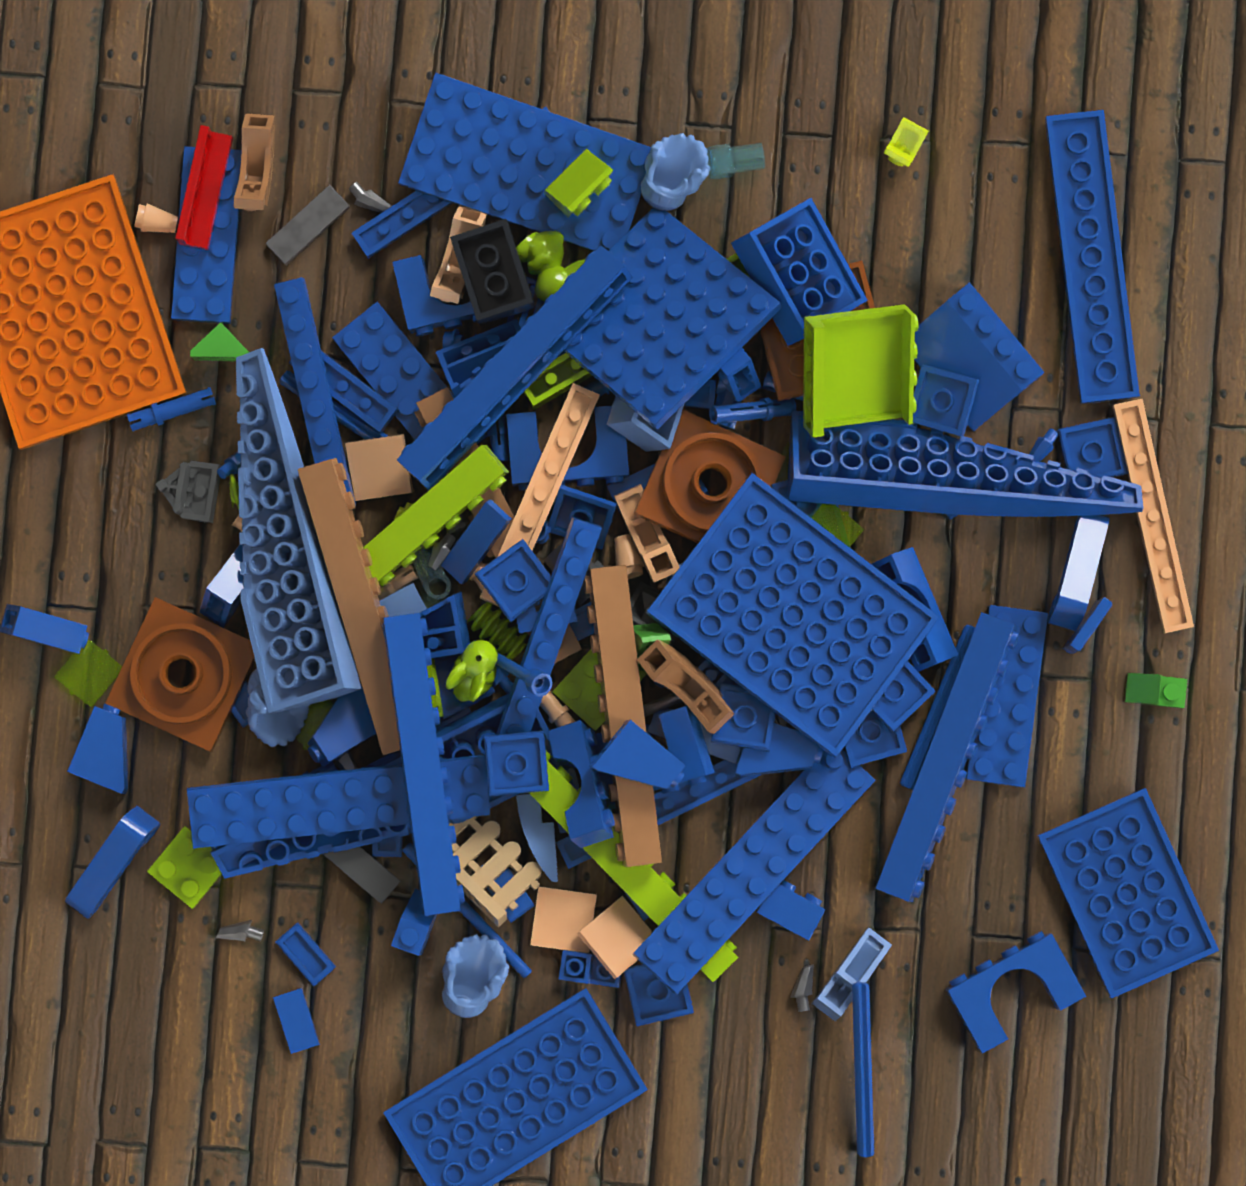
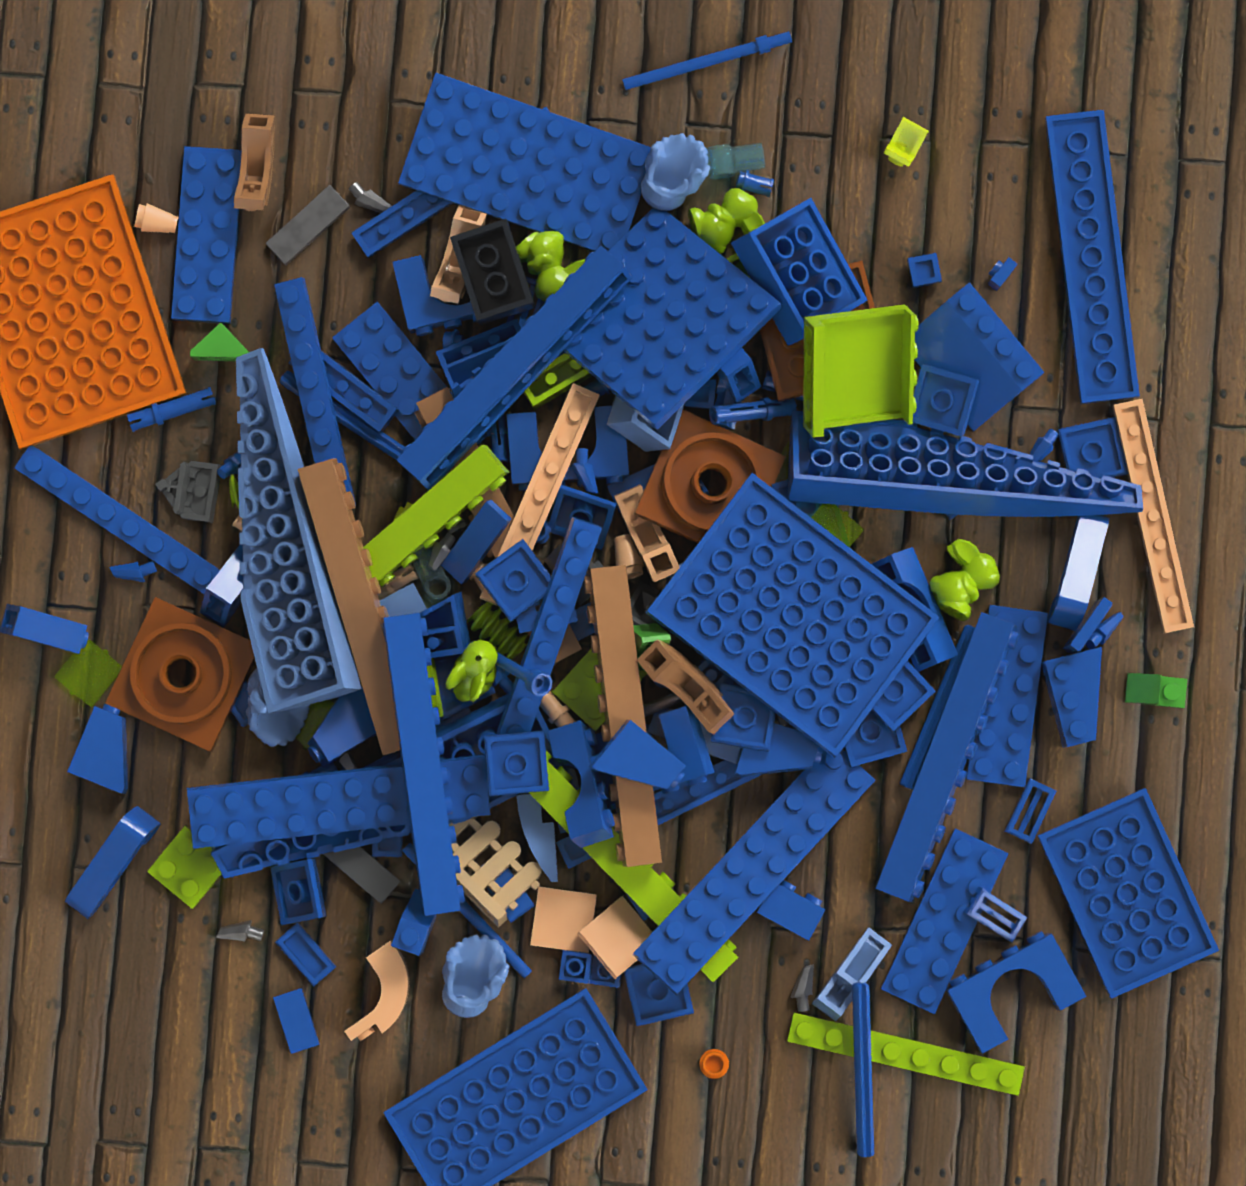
(116, 518): none -> blue plate
(133, 571): none -> blue bar
(204, 188): red fence -> none
(298, 891): none -> blue slope
(376, 468): light nougat tile -> none
(394, 980): none -> light nougat arch
(578, 182): lime slope -> none
(585, 471): none -> blue bar
(714, 1063): none -> orange plate
(719, 222): none -> lime animal
(752, 183): none -> blue pin
(761, 45): none -> blue bar
(909, 1054): none -> lime plate
(924, 270): none -> blue plate
(940, 925): none -> blue plate
(960, 588): none -> lime animal
(977, 903): none -> tile
(1001, 272): none -> blue plate
(1020, 832): none -> blue tile
(1074, 694): none -> blue wedge
(1104, 630): none -> blue bar

